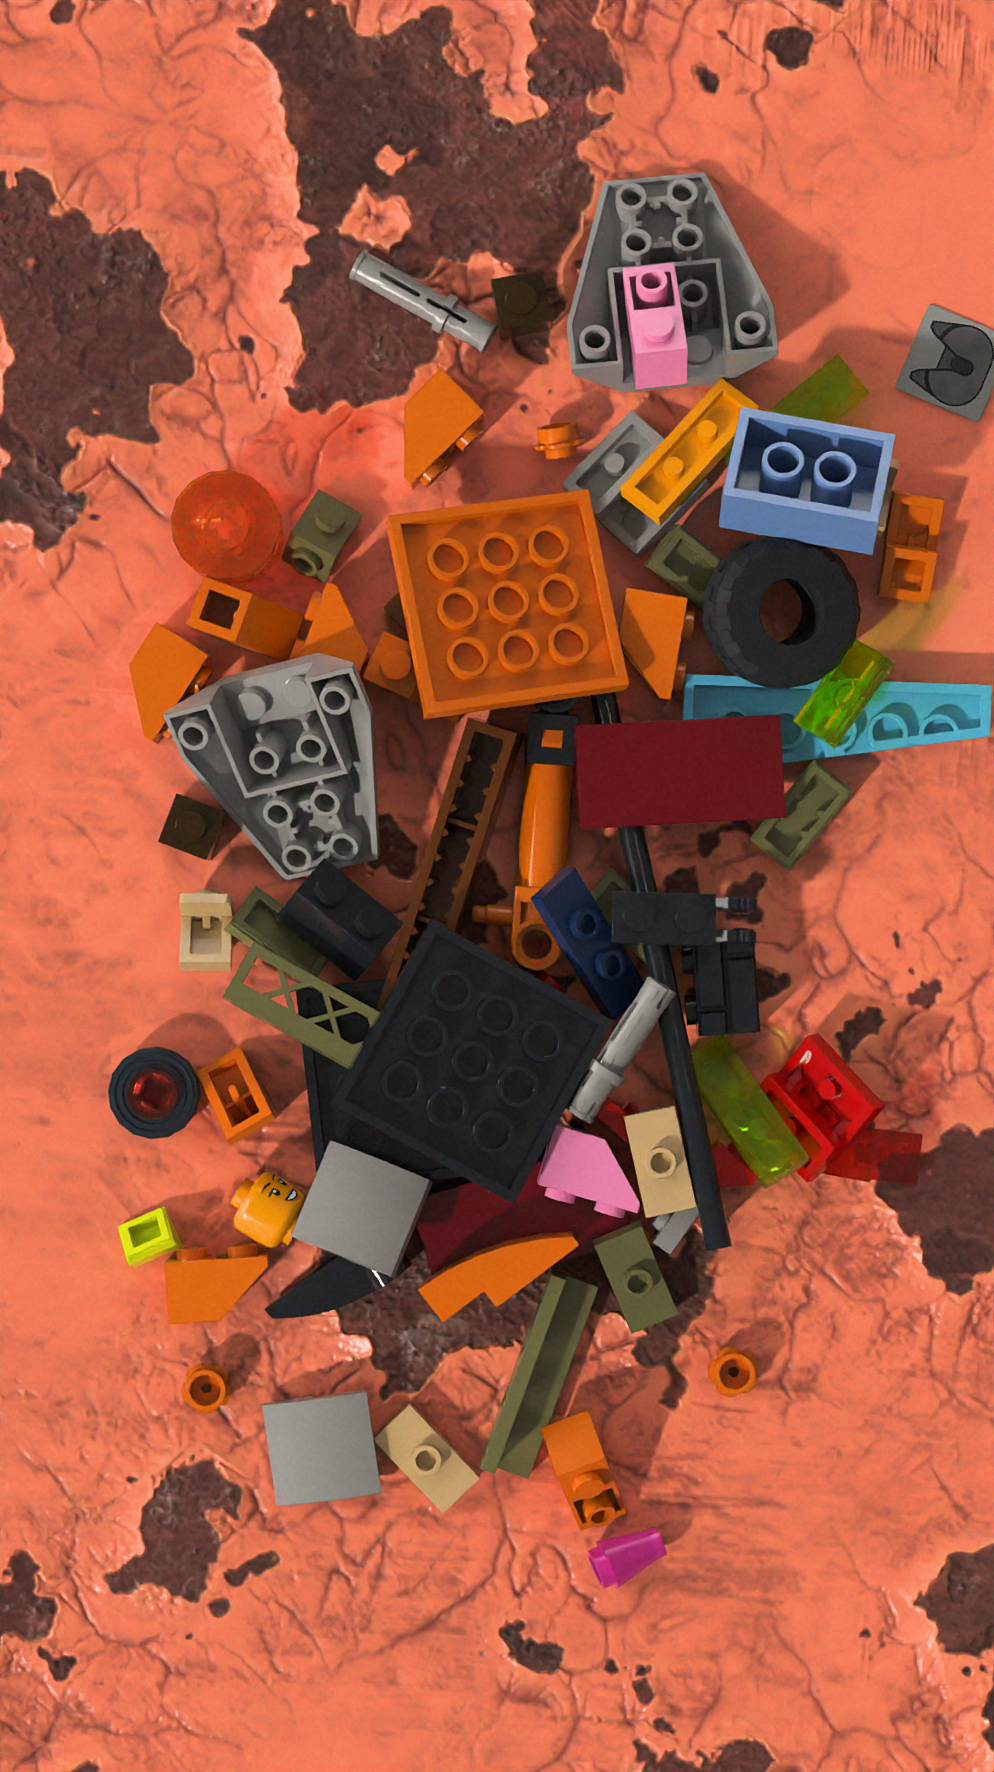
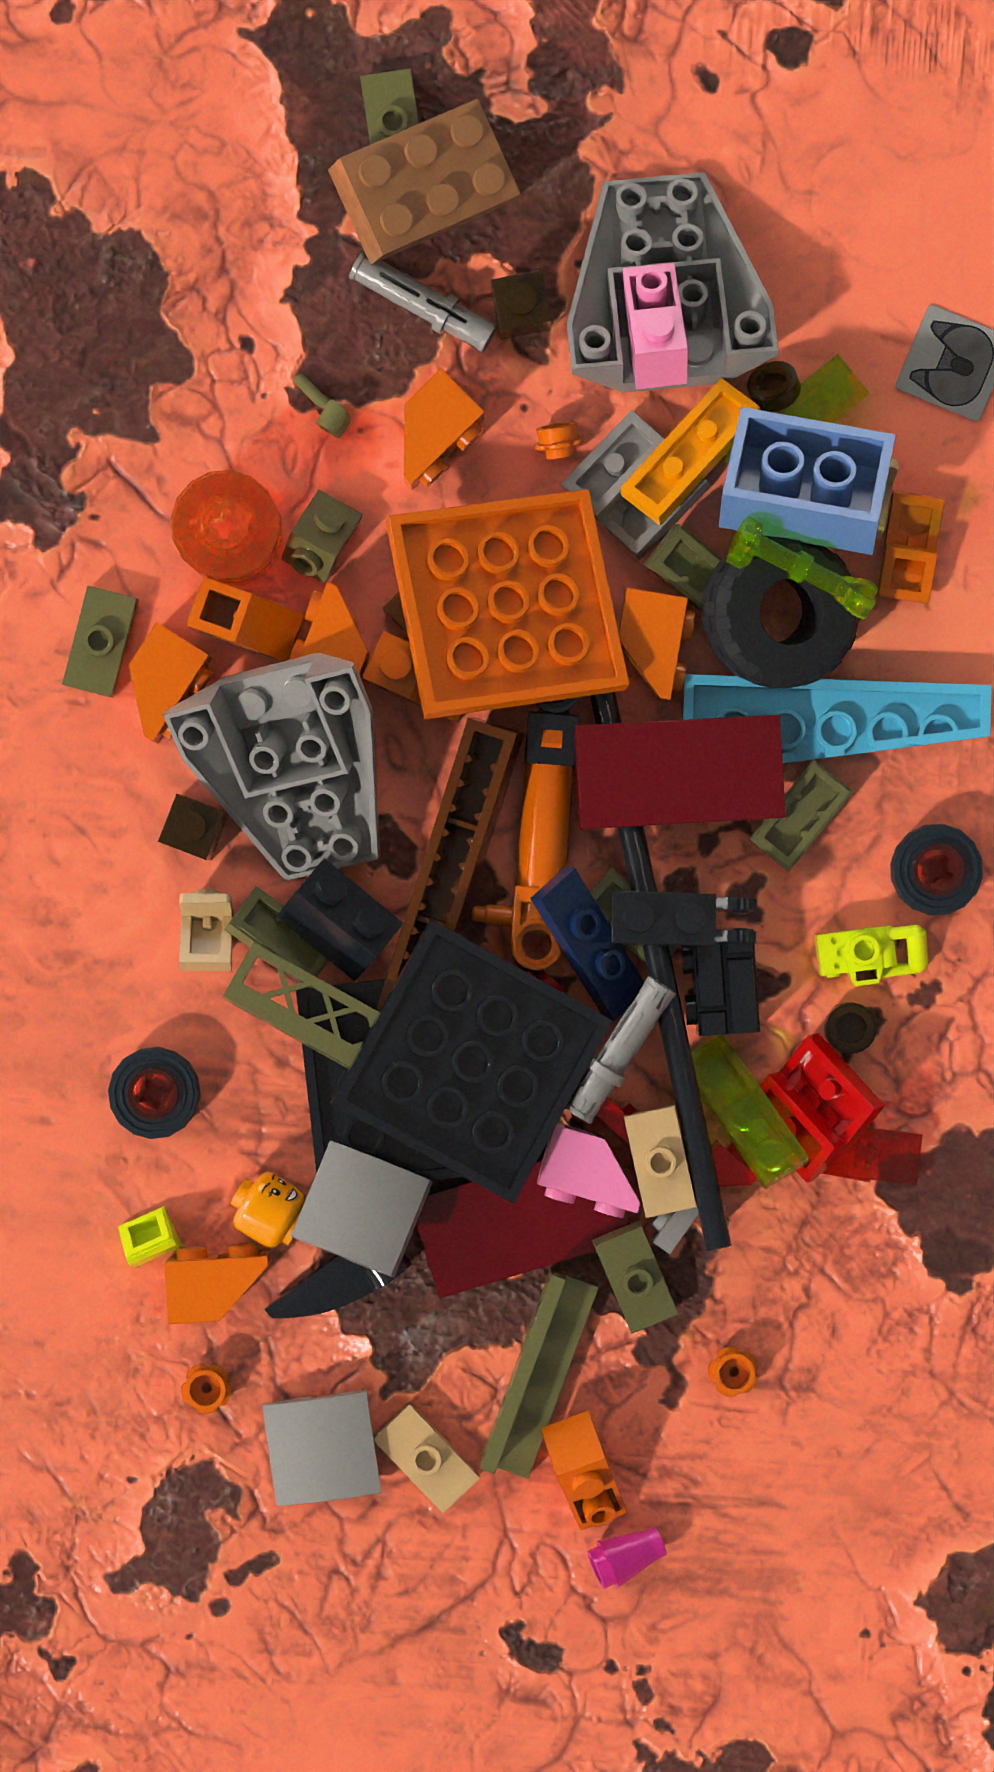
(100, 641): none -> olive plate
(237, 1095): orange slope -> none
(333, 417): none -> olive hand
(389, 103): none -> olive plate
(424, 181): none -> medium nougat brick
(496, 1270): orange slope -> none
(774, 386): none -> dark brown tile
(844, 694): clear neon green plate -> none
(850, 1027): none -> dark brown tile
(851, 592): none -> clear neon green piece
(871, 950): none -> neon yellow piece
(914, 874): none -> black wheel

